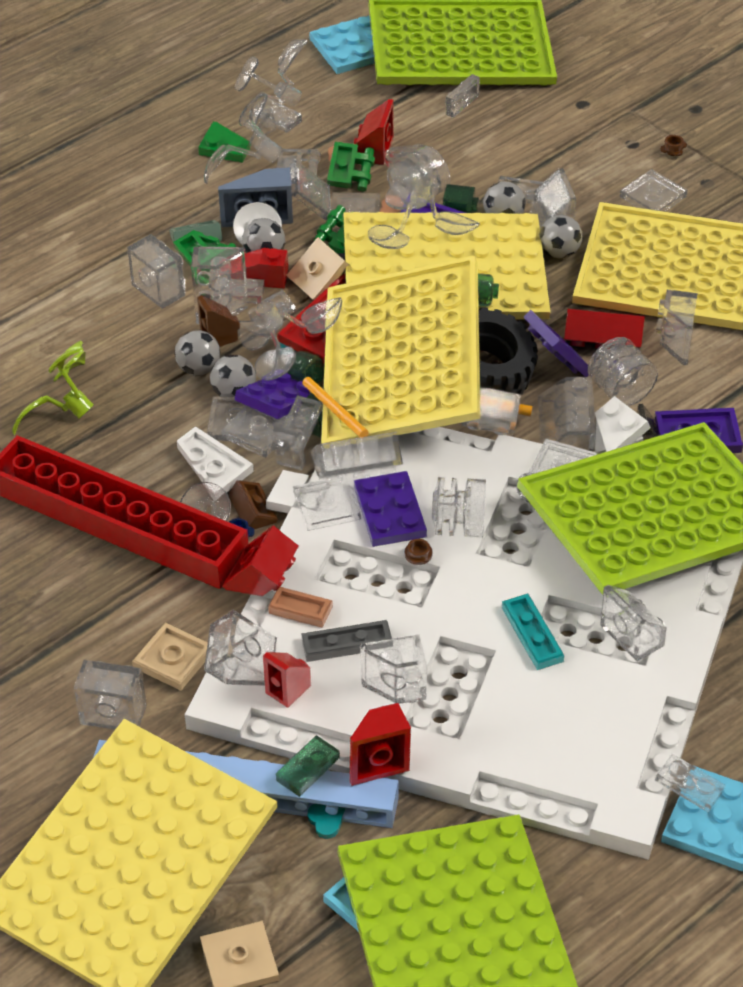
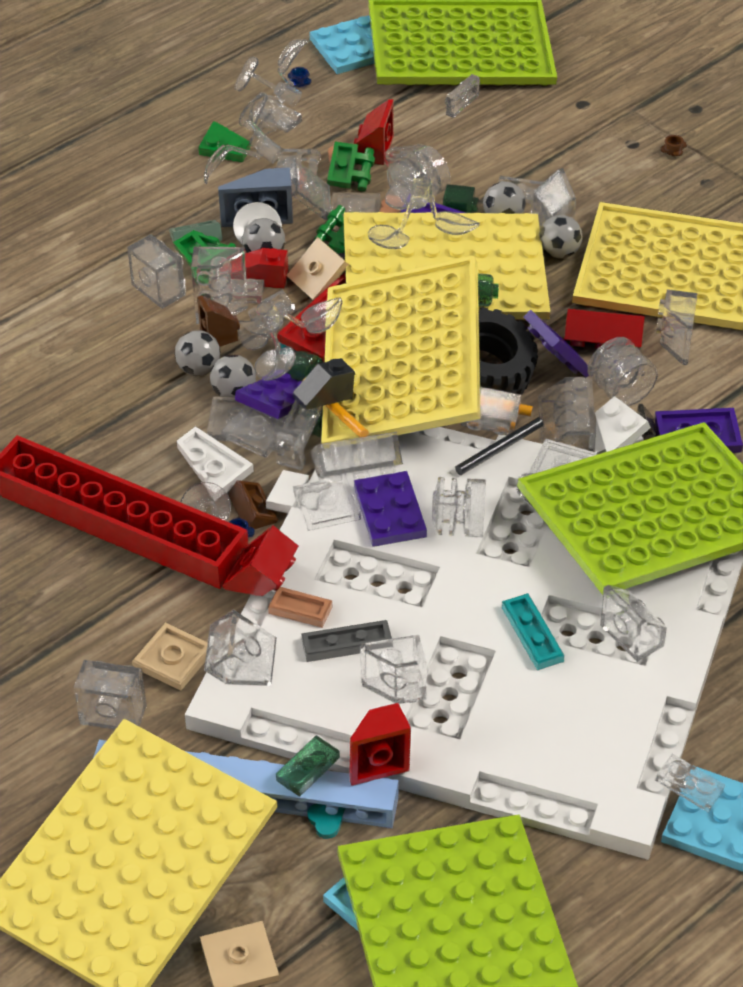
(75, 399): lime plant -> none
(285, 677): red slope -> none
(299, 77): none -> clear blue plate
(326, 385): none -> black slope
(418, 552): reddish brown plate -> none
(499, 446): none -> black bar
(653, 192): clear plate -> none

